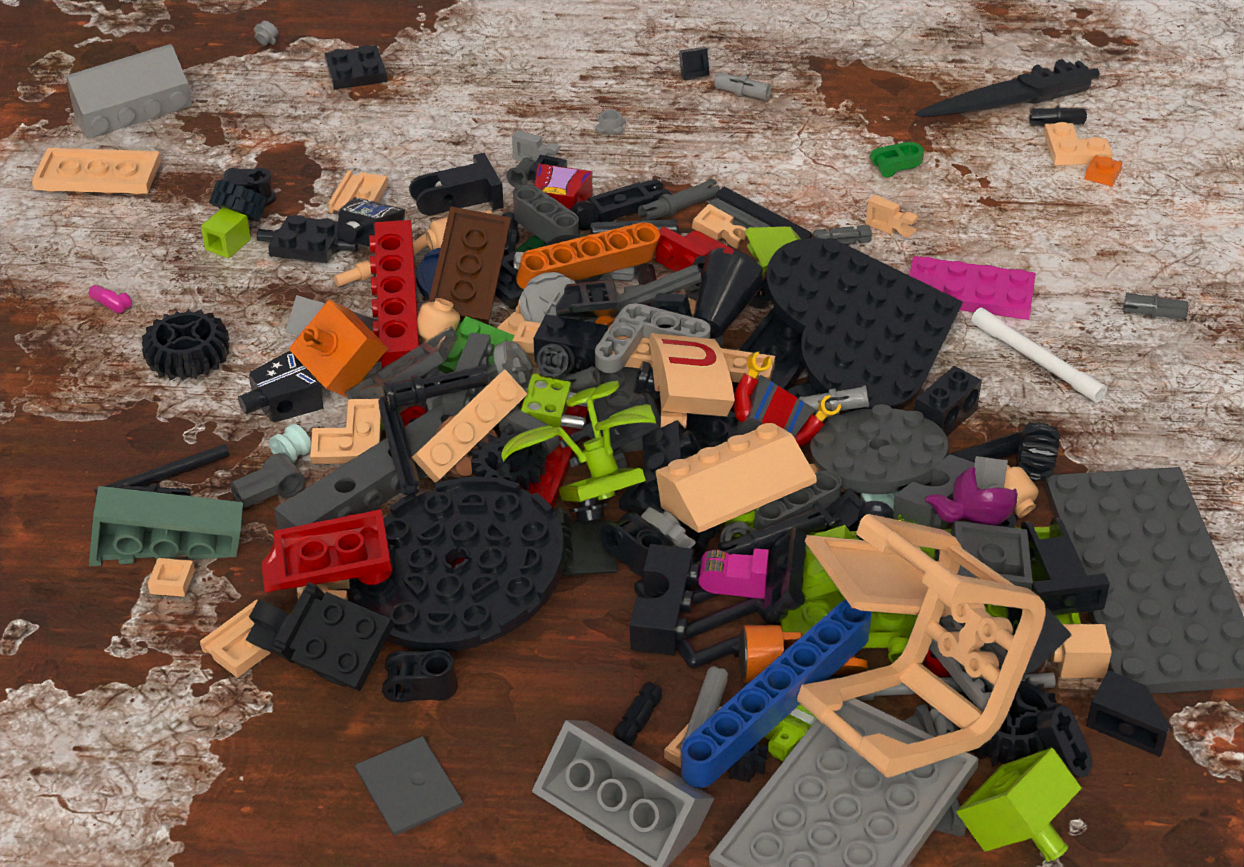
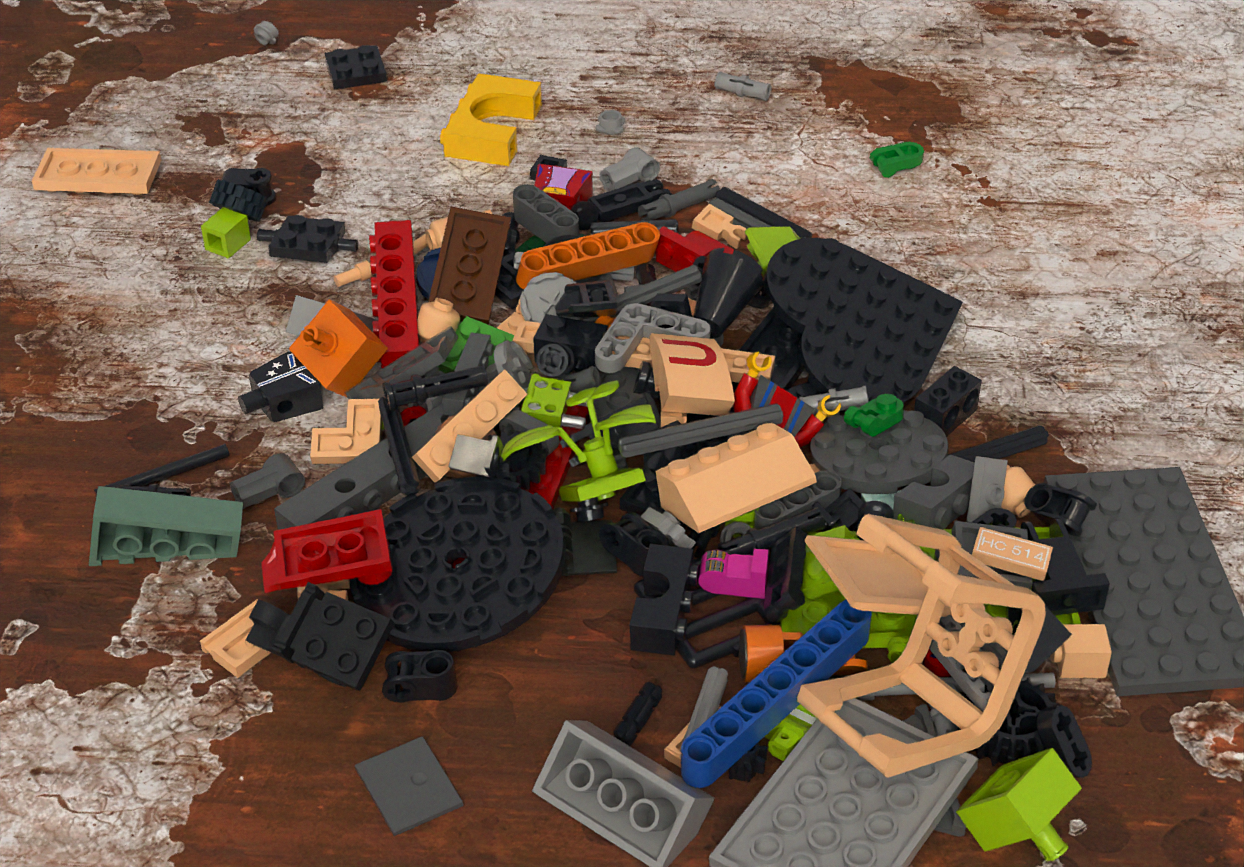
(110, 299): dark pink arm -> none
(128, 91): light grey slope -> none
(171, 577): light nougat plate -> none
(185, 344): black gear -> none
(292, 442): light aqua wheel -> none
(358, 218): black torso -> none
(362, 186): light nougat plate -> none
(460, 187): black piece -> none
(476, 455): none -> bracket
(486, 97): none -> yellow arch
(519, 175): dark grey piece -> none
(531, 146): light grey plate -> none
(634, 167): none -> light grey piece
(694, 62): black tile -> none
(699, 430): none -> dark grey axle
(846, 235): dark grey axle -> none
(876, 415): none -> green plate
(886, 217): light nougat plate -> none
(974, 504): magenta hair -> none
(993, 288): dark pink plate -> none
(1012, 553): none -> light nougat tile
(1029, 88): black piece -> none
(1038, 450): black gear -> none
(1044, 116): black axle -> none
(1054, 502): none -> black piece
(1069, 150): light nougat plate -> none
(1077, 379): white piece -> none
(1103, 170): orange plate -> none
(1128, 714): black slope -> none
(1155, 306): dark grey axle -> none

